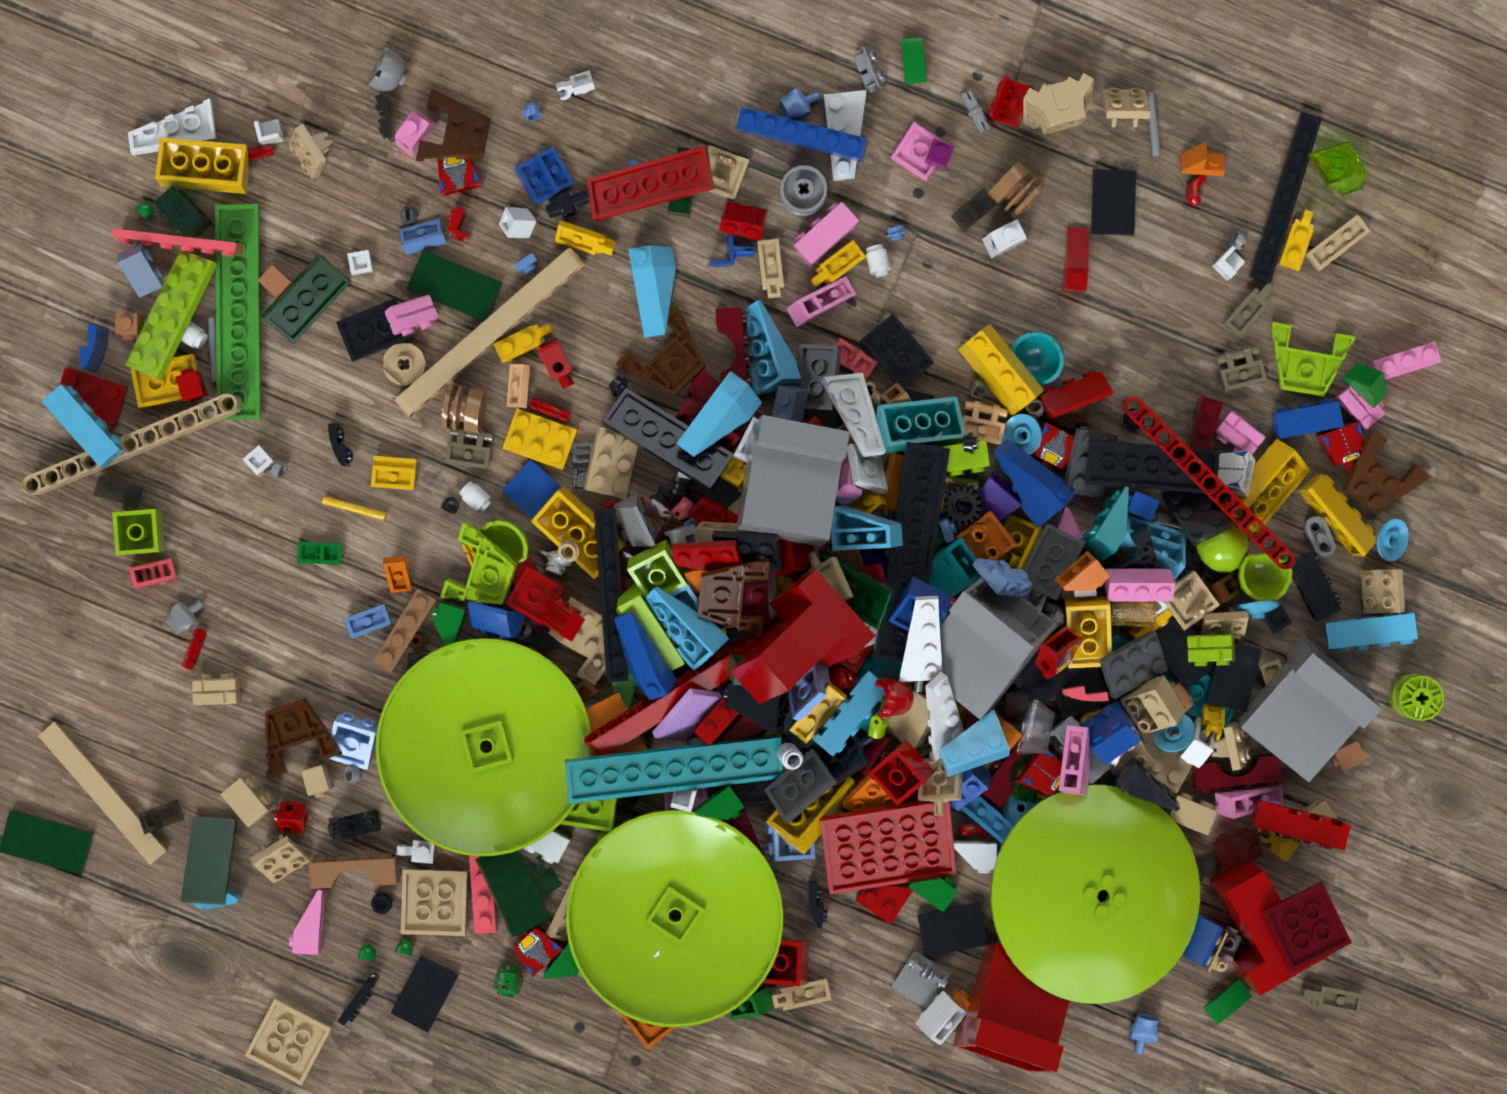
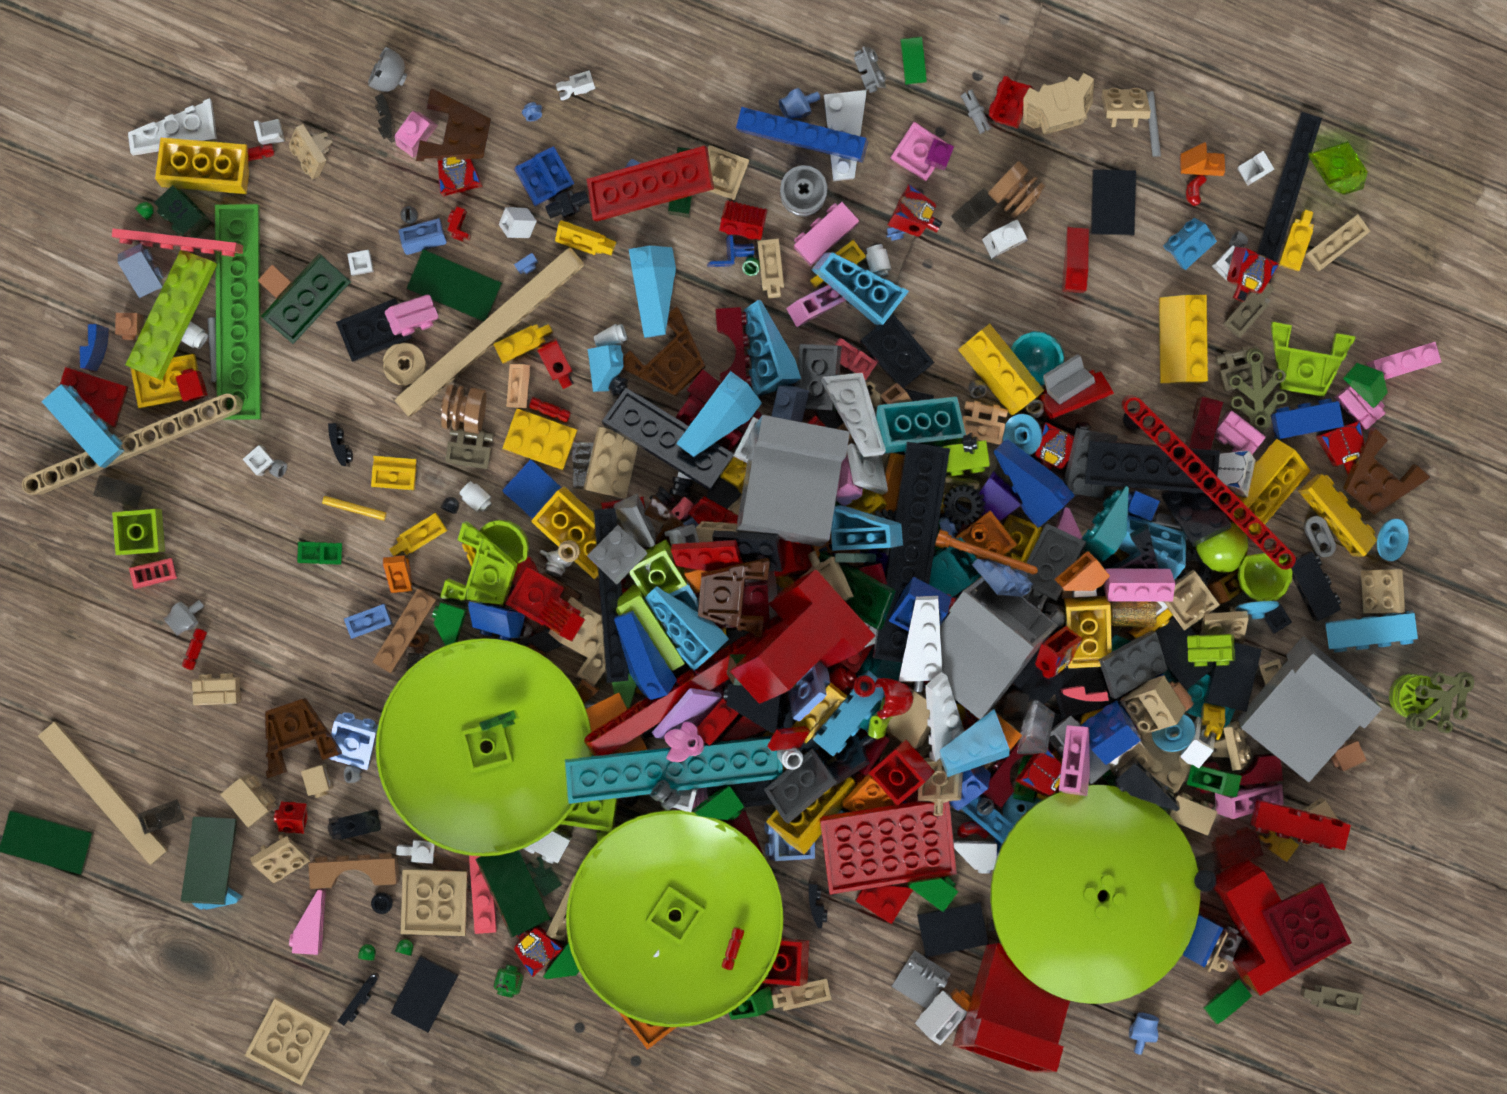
(419, 535): none -> yellow hinge
(506, 720): none -> clear green plate
(605, 365): none -> medium azure slope
(611, 336): none -> white cone
(617, 554): none -> light grey plate
(665, 794): none -> dark grey wheel
(681, 740): none -> bright pink plate
(732, 948): none -> red axle
(749, 266): none -> green hinge
(788, 738): none -> red tile
(855, 557): none -> sand green tile
(863, 289): none -> medium azure wedge
(870, 683): none -> red plate
(914, 213): none -> red torso
(946, 540): none -> orange piece
(982, 802): none -> dark grey hinge
(1067, 379): none -> light grey panel
(1183, 339): none -> yellow slope
(1190, 243): none -> dark azure bracket
(1205, 880): none -> black plate
(1214, 780): none -> green slope
(1249, 272): none -> torso
(1255, 168): none -> white panel
(1258, 392): none -> olive plant
(1443, 701): none -> olive plant

